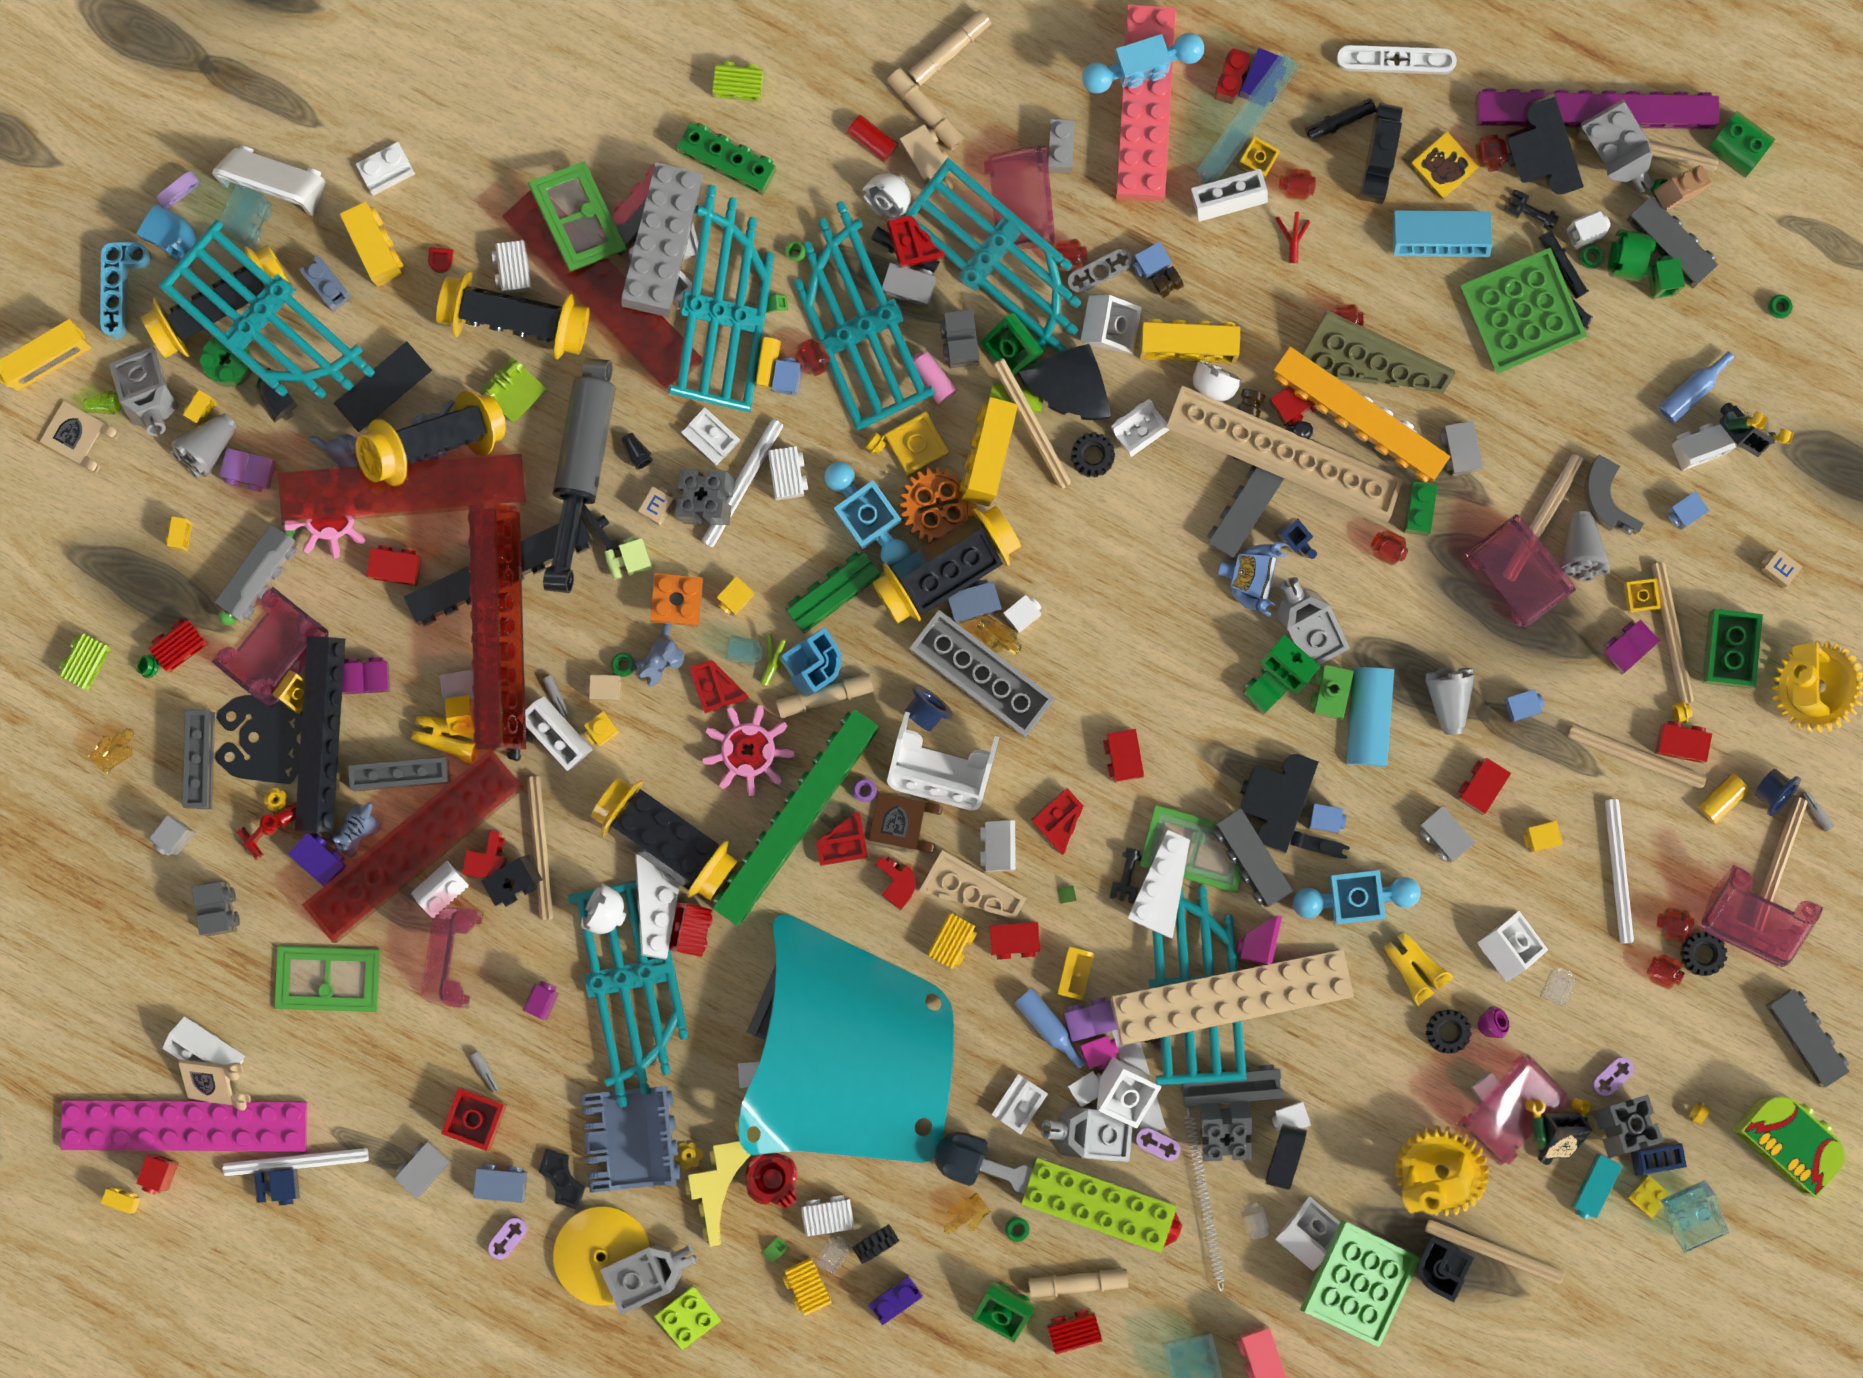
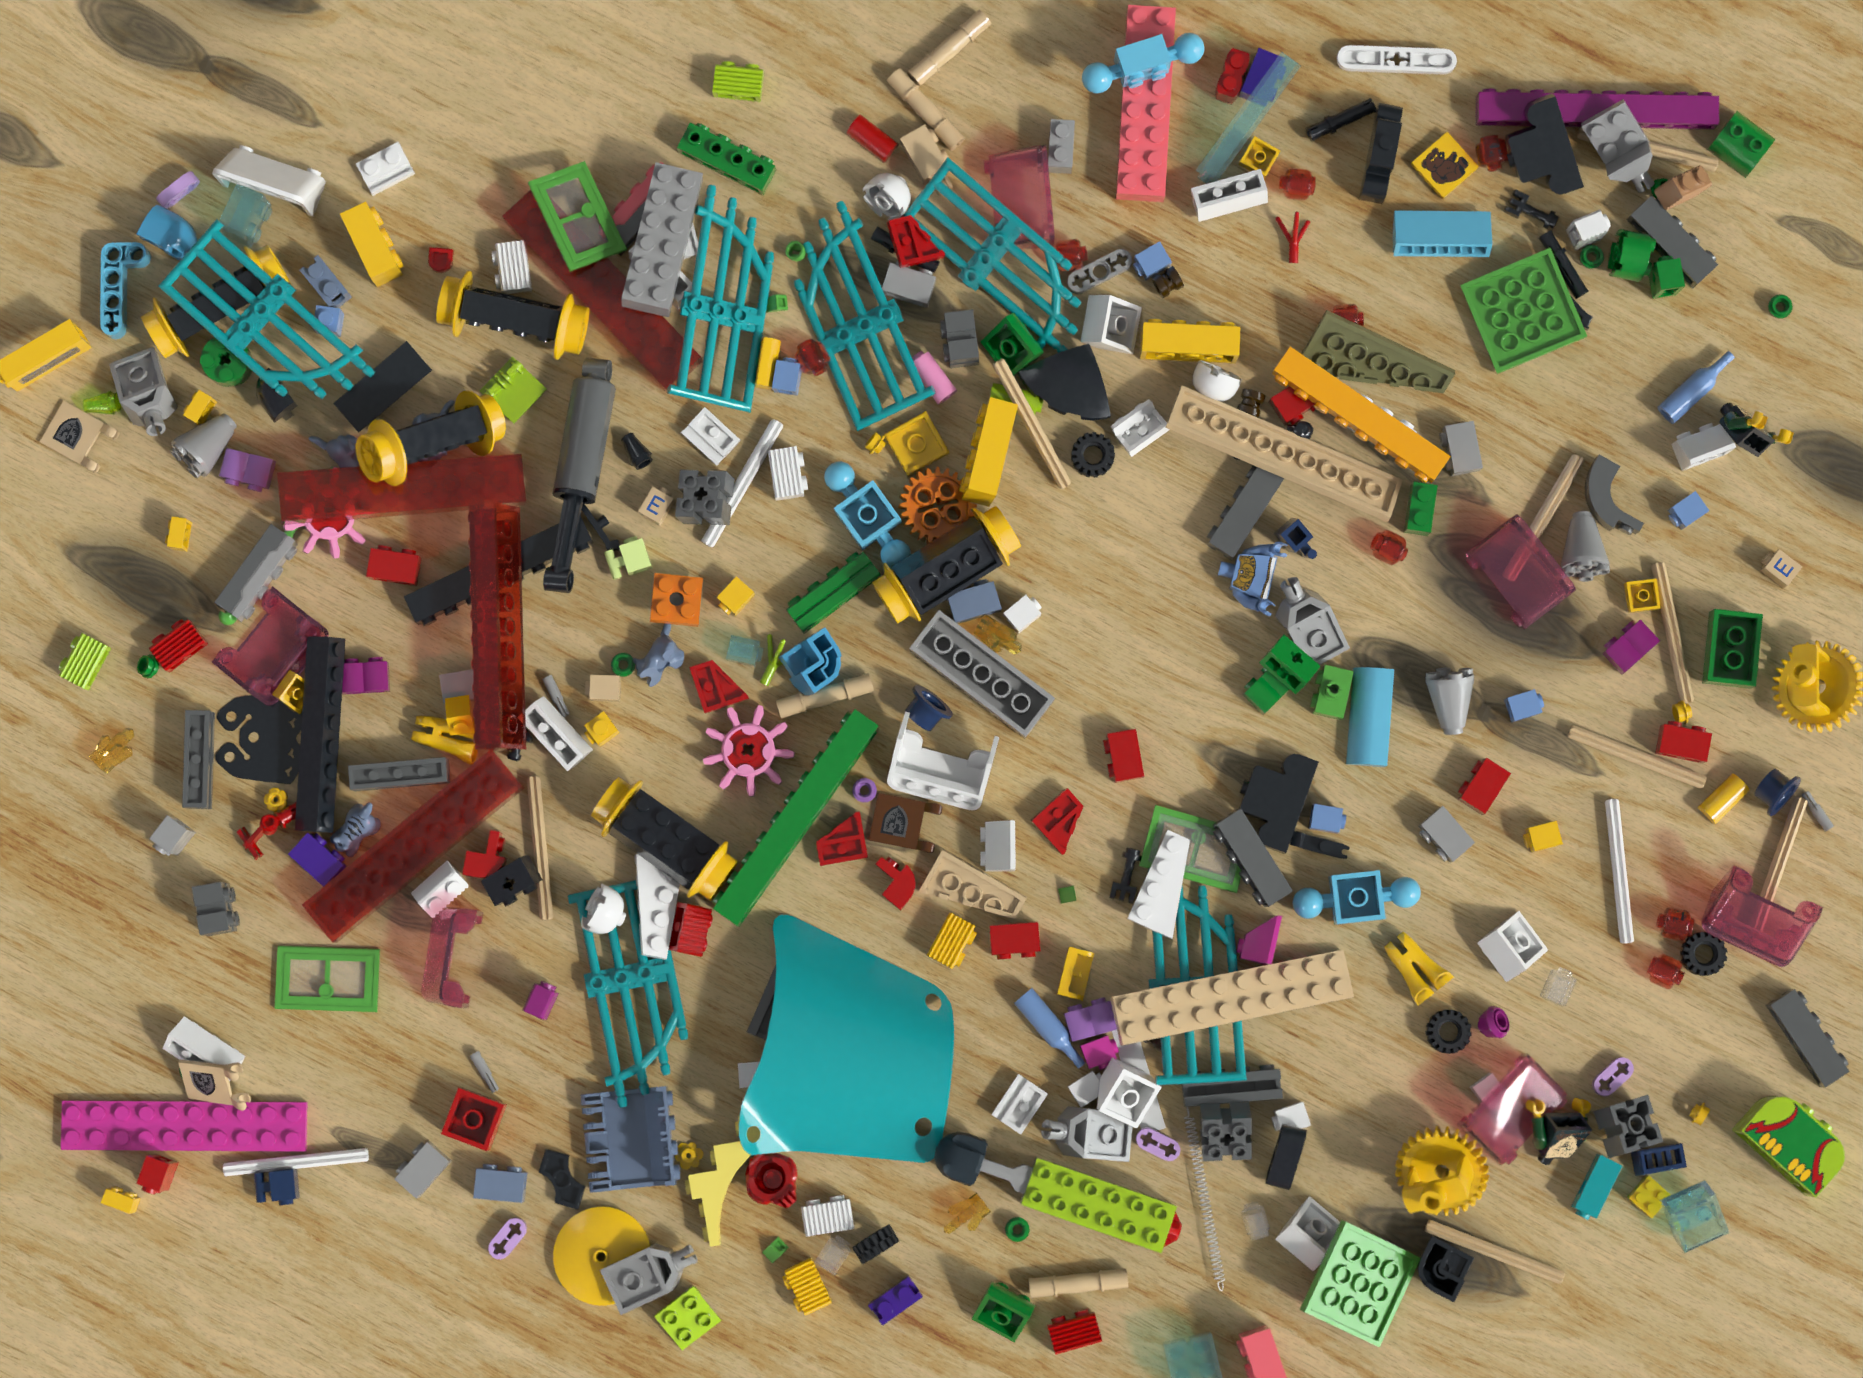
(331, 318): none -> medium blue brick

